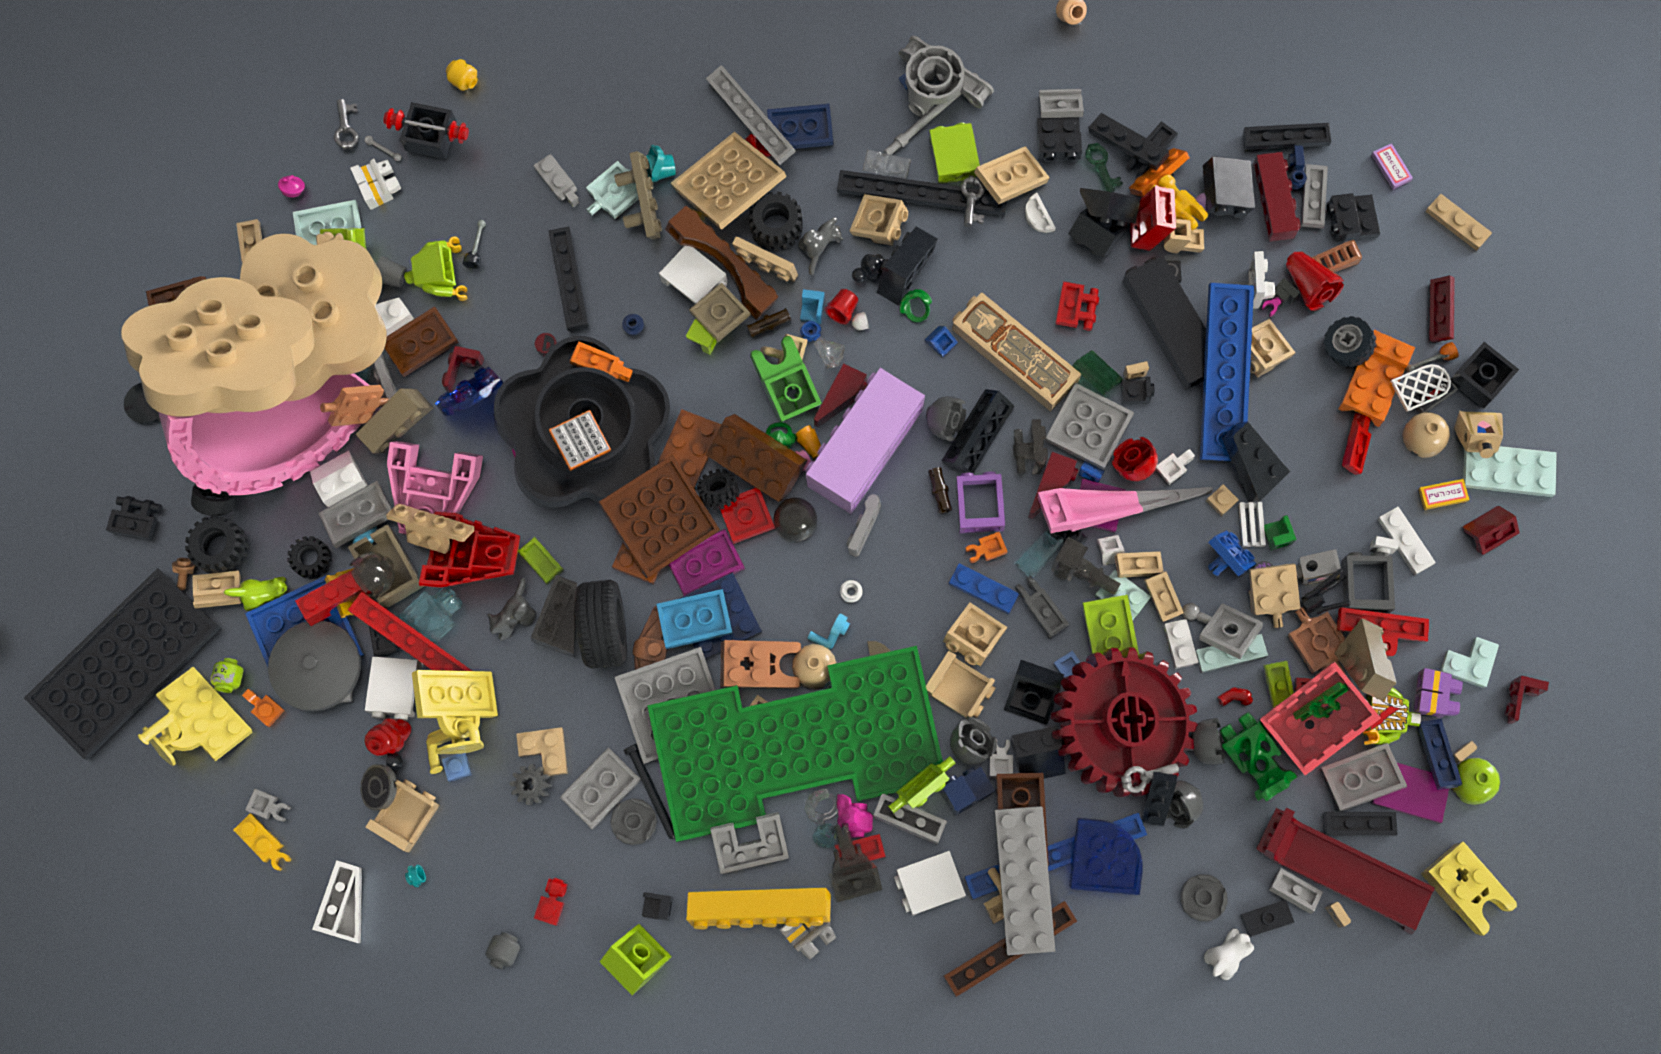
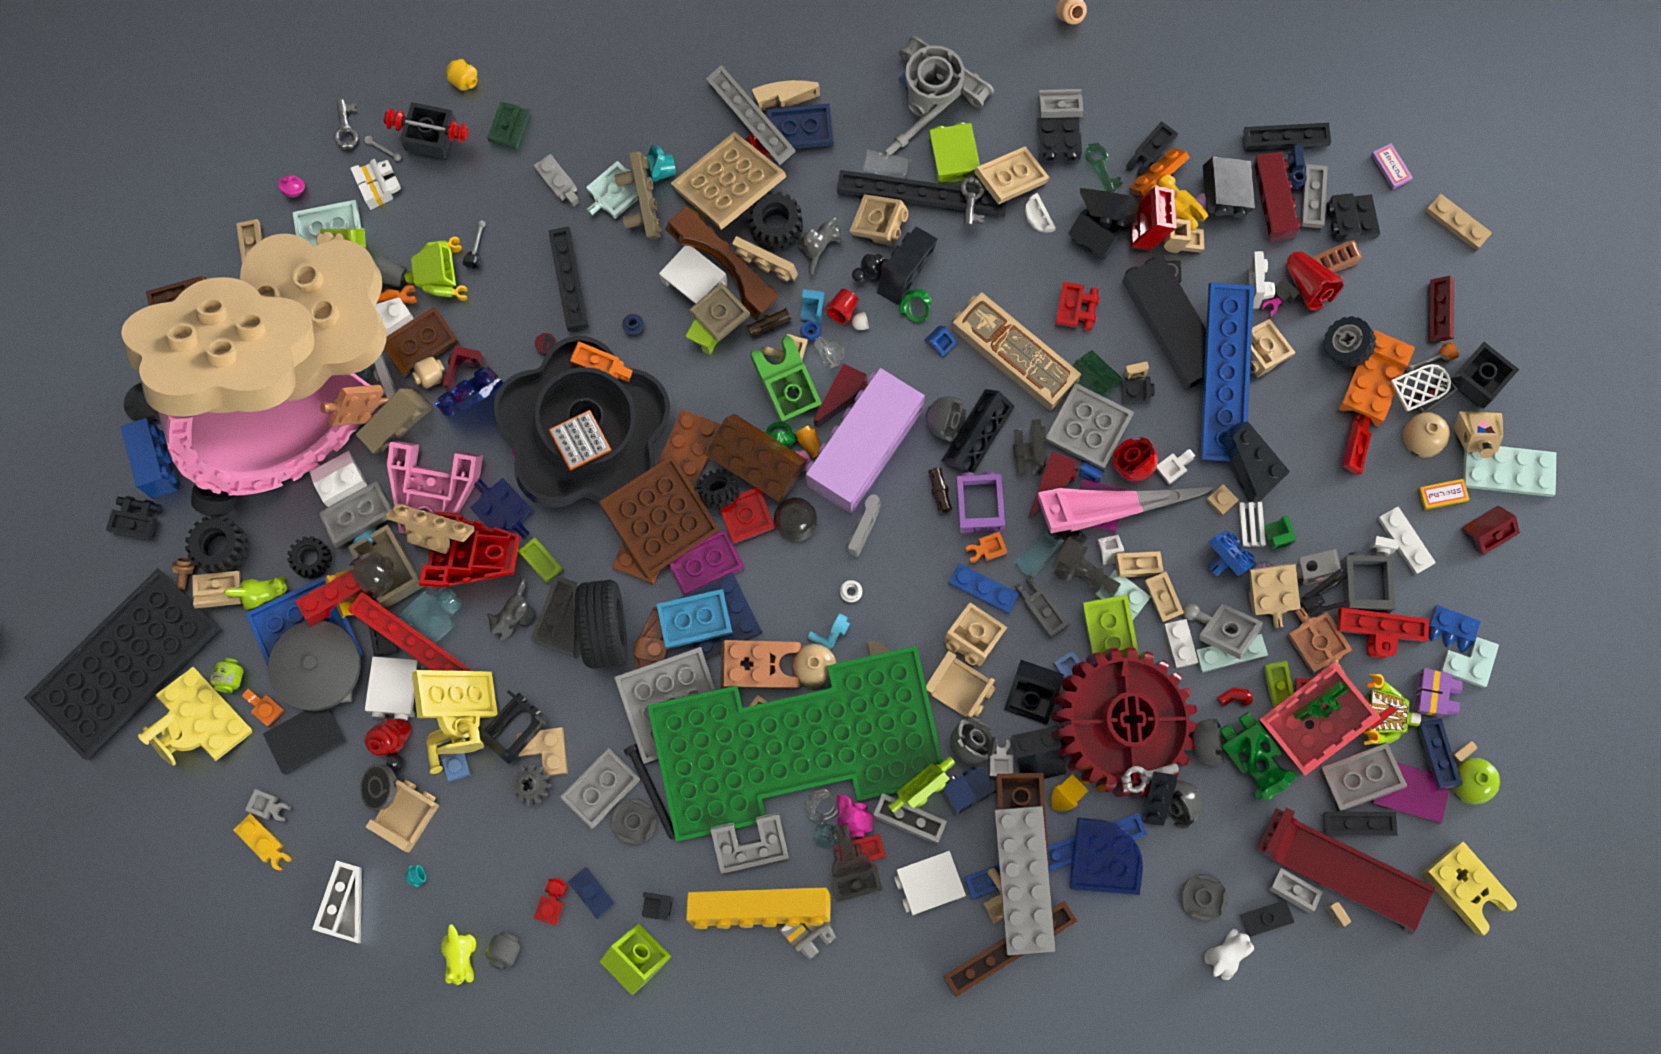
(149, 458): none -> blue piece
(303, 738): none -> black tile
(403, 295): none -> orange plate
(428, 372): none -> tan head
(457, 954): none -> neon yellow animal
(501, 507): none -> clear blue plate
(508, 125): none -> clear green plate
(515, 706): none -> black panel
(591, 892): none -> dark blue tile
(785, 94): none -> tan slope
(1067, 794): none -> yellow tile
(1128, 141): black plate -> none
(1366, 659): dark tan wedge -> none
(1453, 626): none -> blue plate
(1531, 686): dark red bracket -> none

